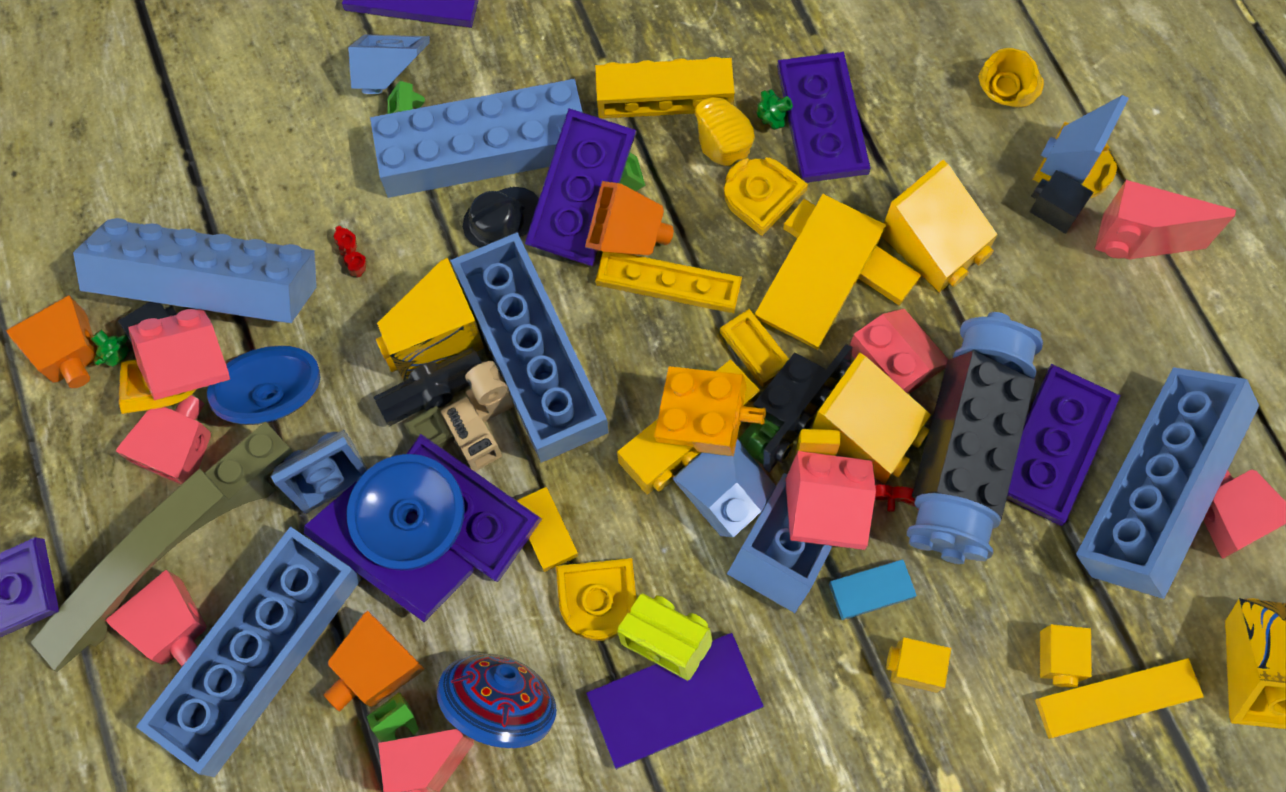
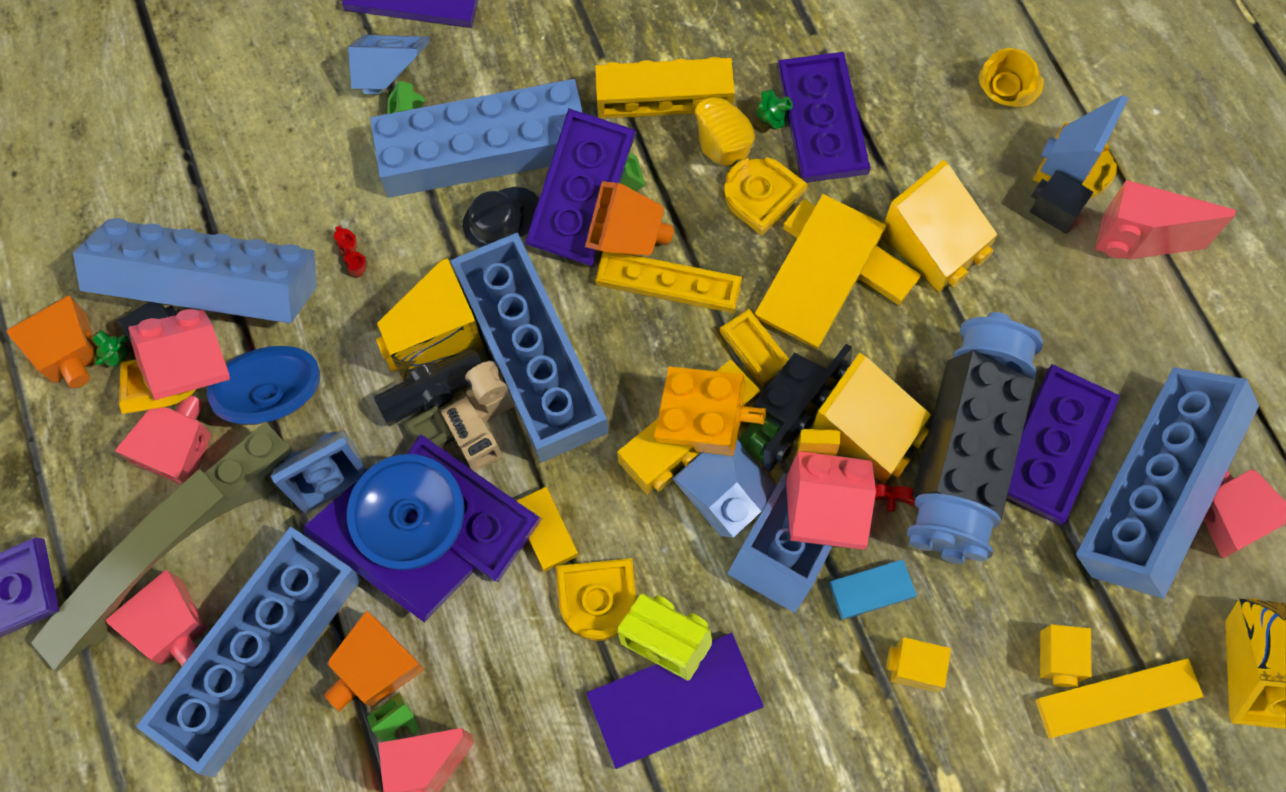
(496, 700): dish -> none
(900, 349): coral slope -> none

